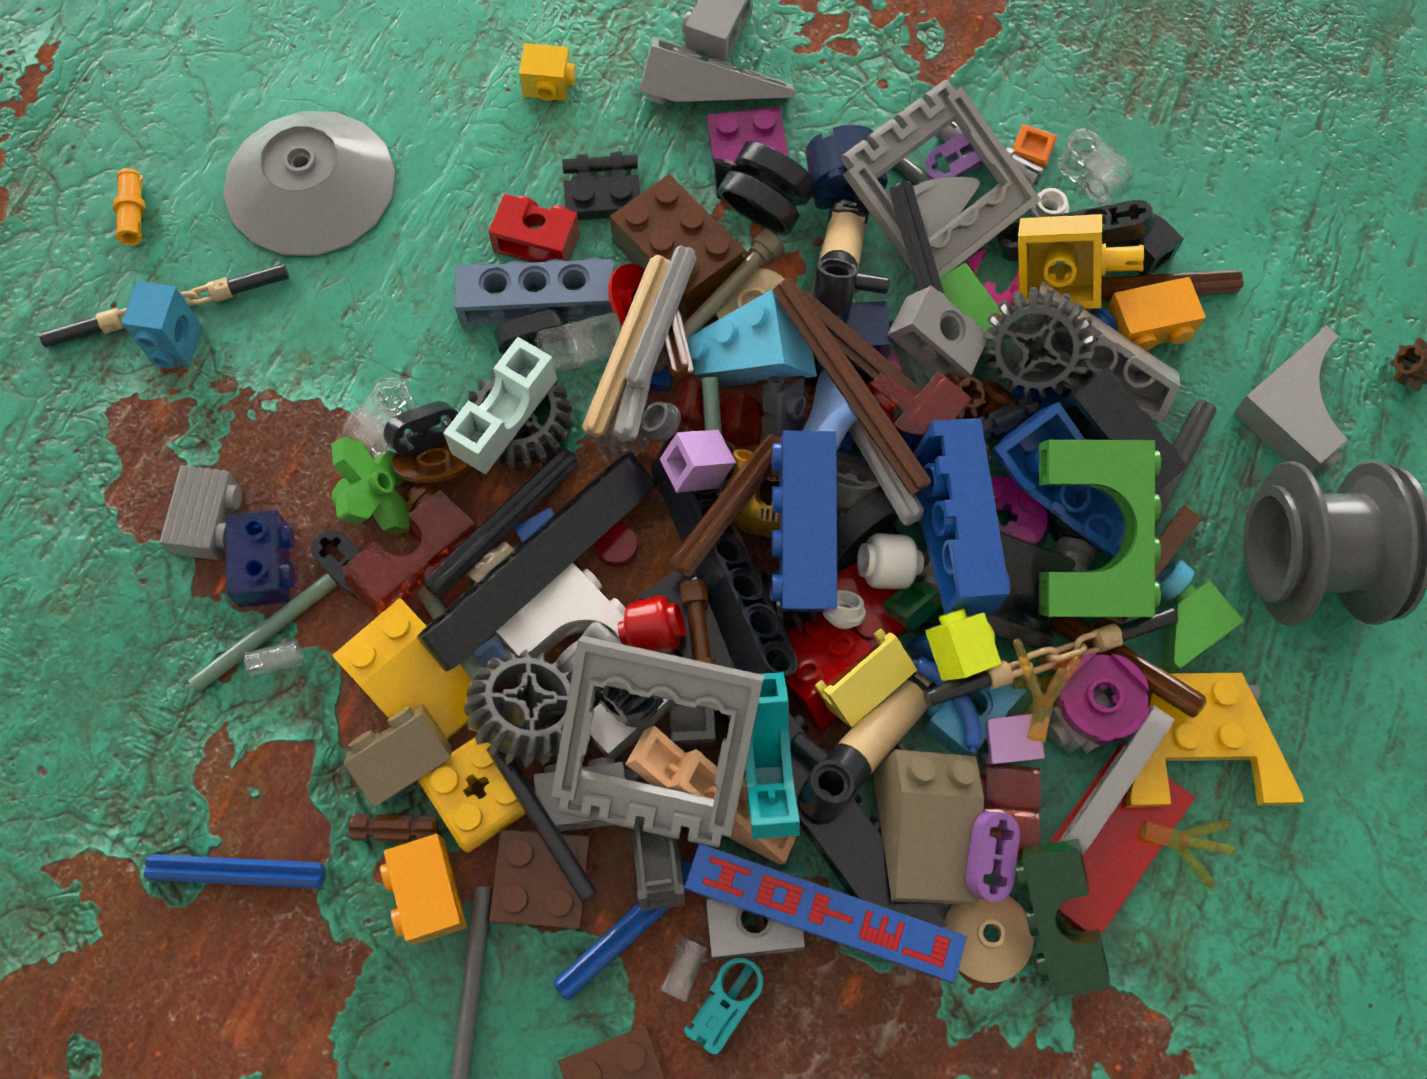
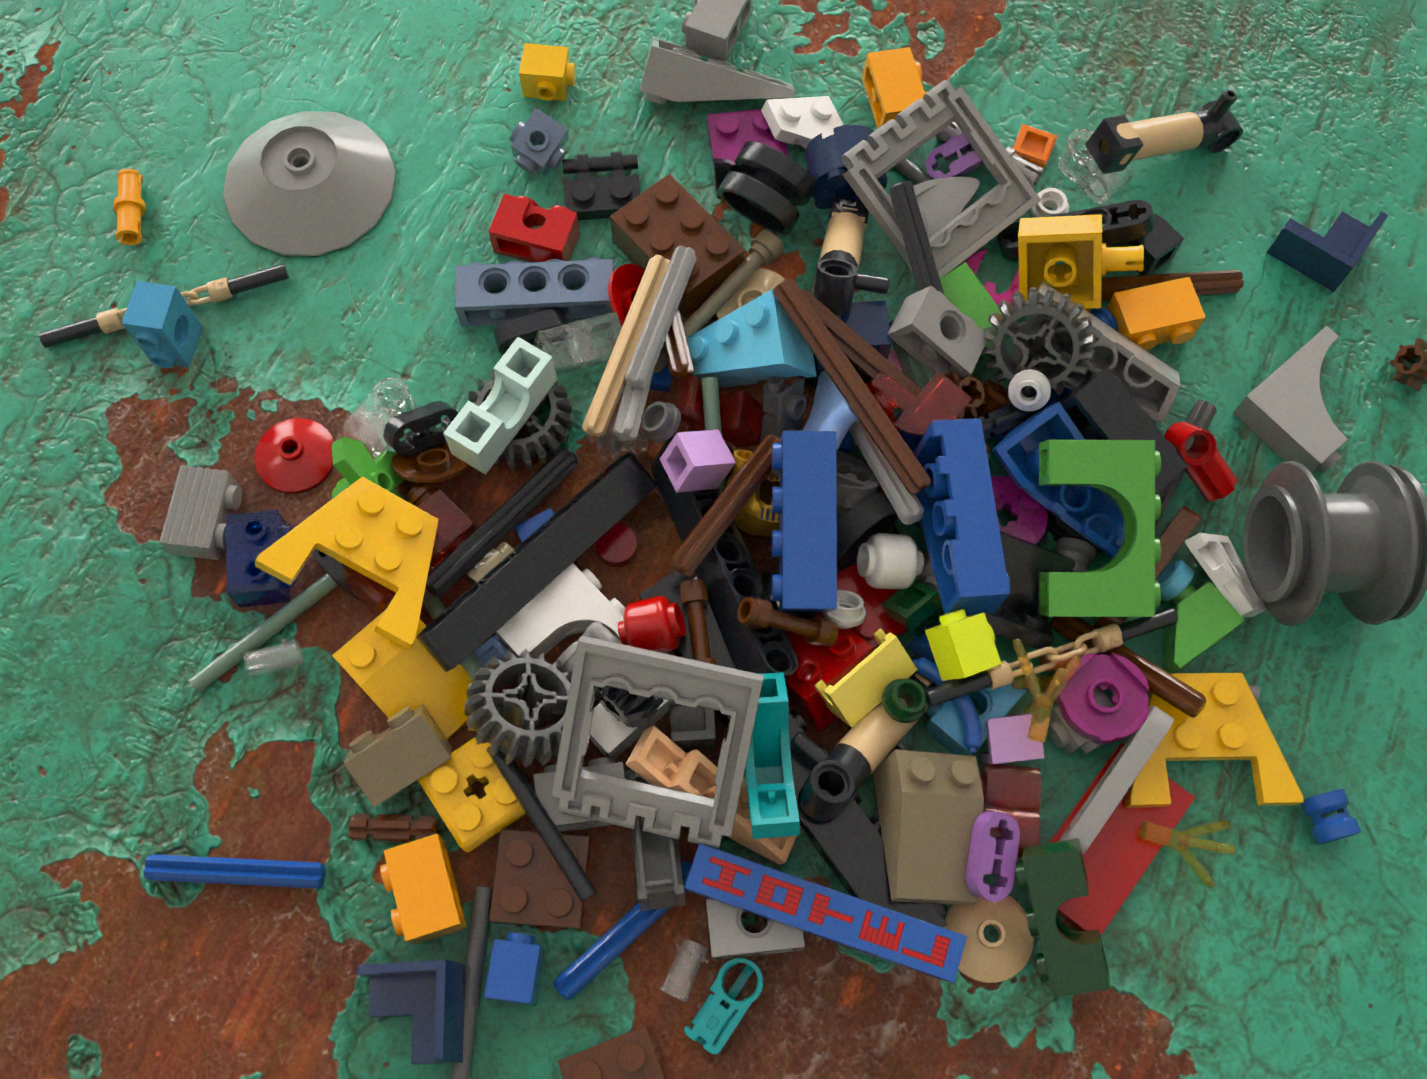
(304, 467): none -> red dish
(373, 536): none -> yellow wing
(432, 995): none -> dark blue panel
(515, 970): none -> blue brick
(542, 131): none -> sand blue brick
(759, 614): none -> reddish brown bar
(801, 118): none -> white wing
(891, 82): none -> light orange brick
(909, 691): none -> dark green plate
(1029, 378): none -> white plate
(1120, 141): none -> piece
(1203, 461): none -> red piece
(1226, 571): none -> white wing
(1327, 257): none -> dark blue panel
(1334, 826): none -> blue wheel

